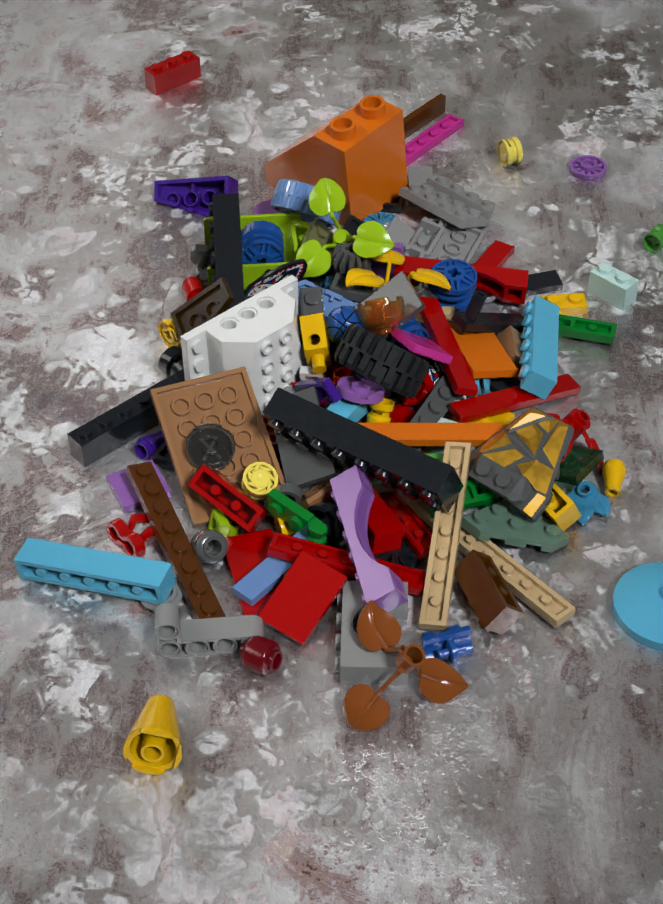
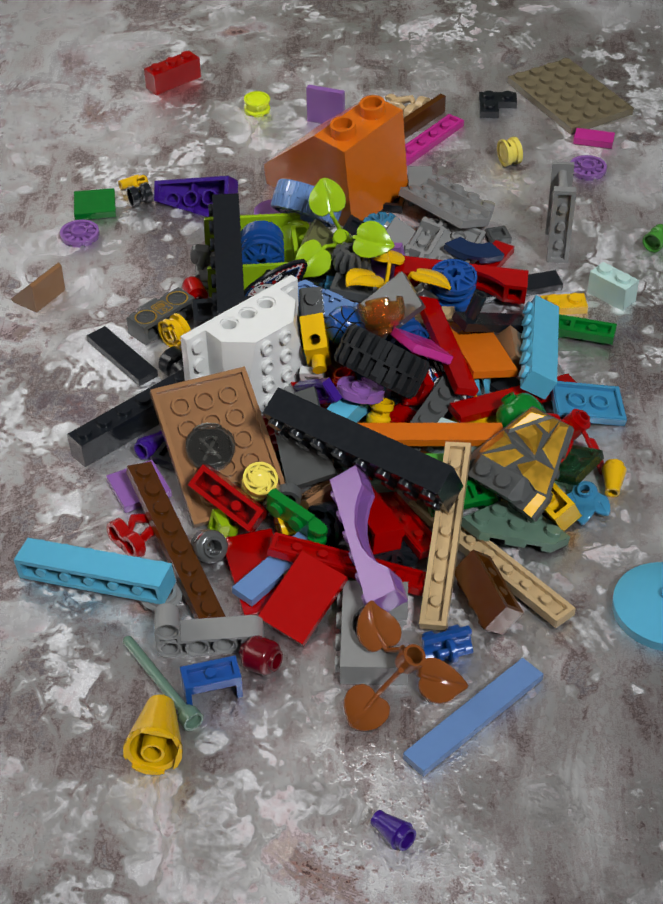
(42, 289): none -> medium nougat slope
(79, 233): none -> medium lavender wheel
(94, 204): none -> green tile
(122, 356): none -> black tile
(134, 180): none -> yellow arm
(139, 194): none -> black wheel
(144, 322): none -> dark grey piece
(188, 715): none -> sand green piece
(203, 307): dark brown wing -> none
(211, 676): none -> blue panel
(256, 104): none -> neon yellow wheel
(324, 103): none -> medium lavender tile
(394, 830): none -> dark purple cone
(399, 101): none -> tan piece
(472, 717): none -> medium blue tile
(476, 251): none -> dark blue tile
(491, 102): none -> black plate
(498, 233): none -> dark grey tile
(514, 406): none -> green cylinder
(560, 212): none -> light grey fence
(570, 95): none -> dark tan plate
(594, 138): none -> dark pink tile
(600, 402): none -> dark azure tile

